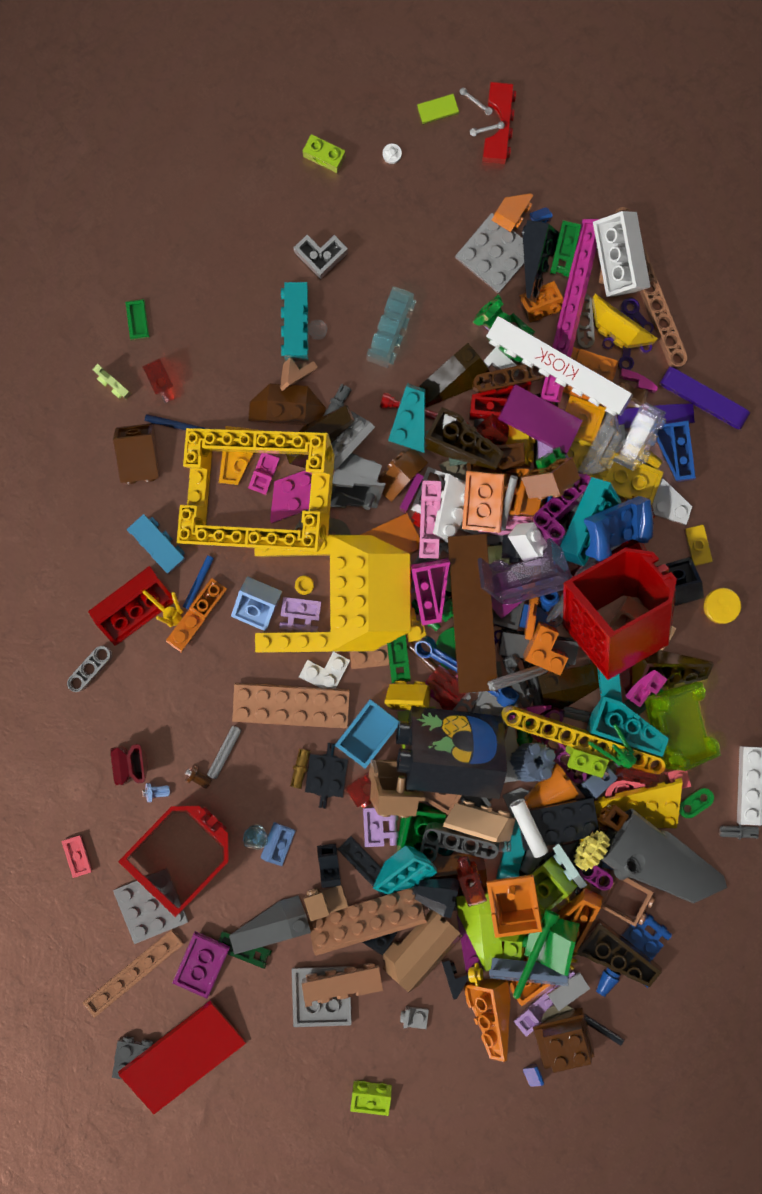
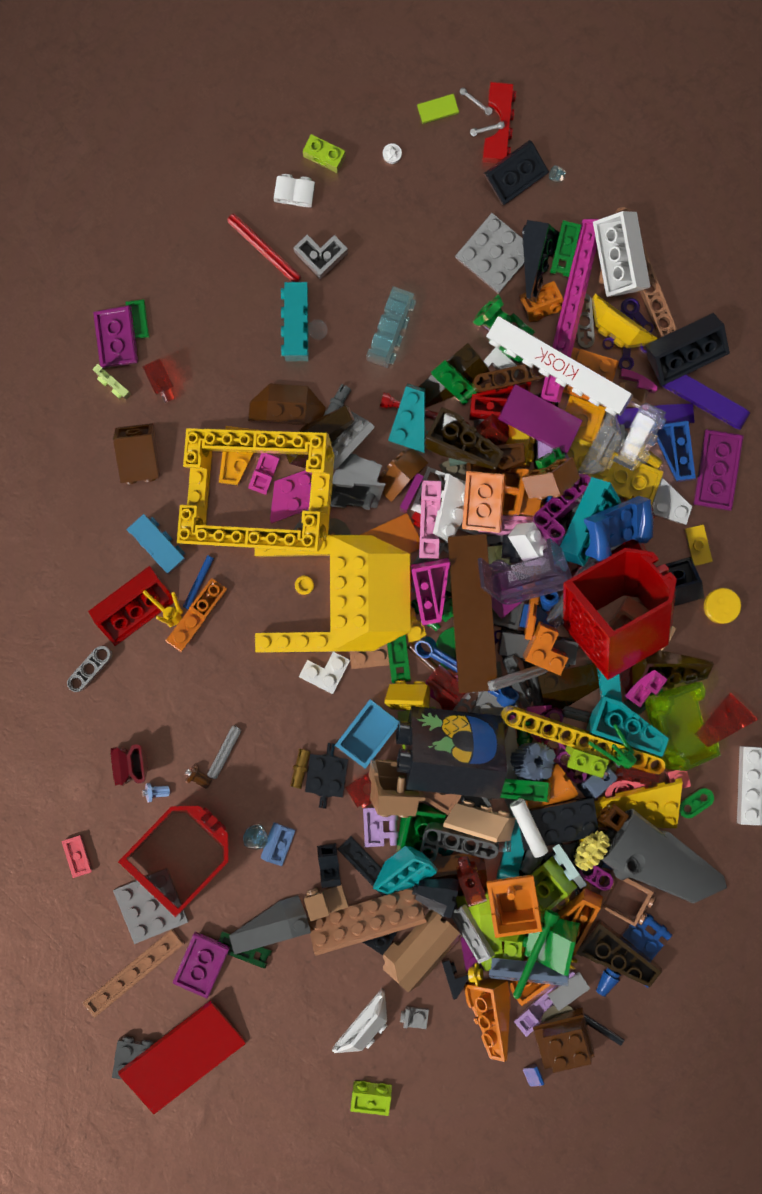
(115, 337): none -> magenta tile
(170, 423): dark blue bar -> none
(256, 603): light blue slope -> none
(263, 248): none -> red axle
(291, 705): nougat plate -> none
(293, 374): nougat slope -> none
(294, 191): none -> white brick
(300, 609): lavender plate -> none
(333, 1013): light grey plate -> none
(341, 984): nougat wedge -> none
(365, 1026): none -> white wedge
(453, 381): none -> green plate
(472, 934): none -> light grey tile
(508, 500): light grey bar -> none
(511, 209): orange slope -> none
(516, 172): none -> black tile
(526, 790): none -> green plate
(542, 215): blue slope -> none
(557, 174): none -> clear light blue hinge
(688, 348): none -> black slope
(718, 470): none -> magenta tile
(724, 721): none -> clear red wing
(739, 831): dark grey axle -> none

